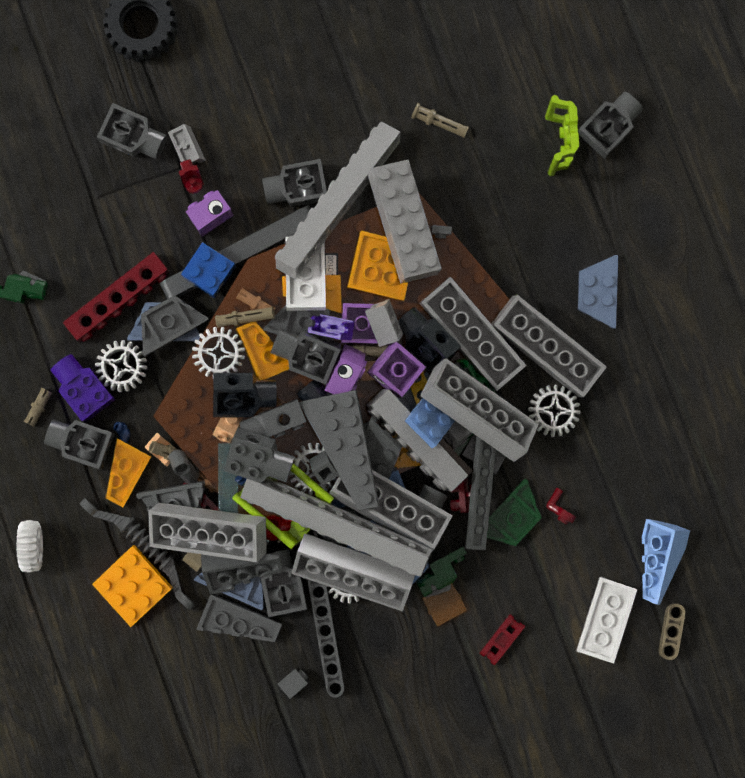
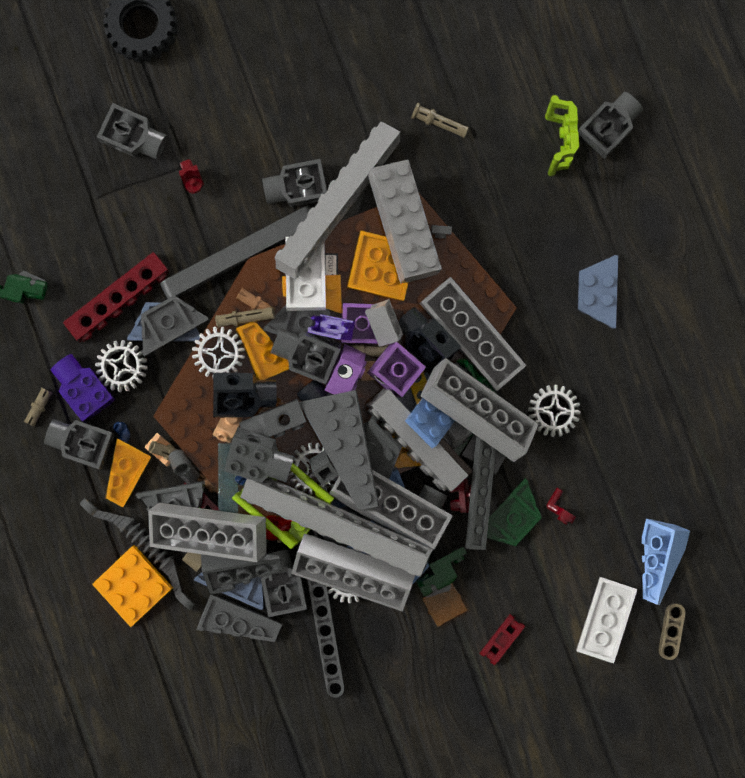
(29, 546): white gear -> none
(186, 144): light grey hinge -> none
(208, 270): blue brick -> none
(209, 212): medium lavender brick -> none
(293, 682): dark grey brick -> none
(548, 346): light grey brick -> none

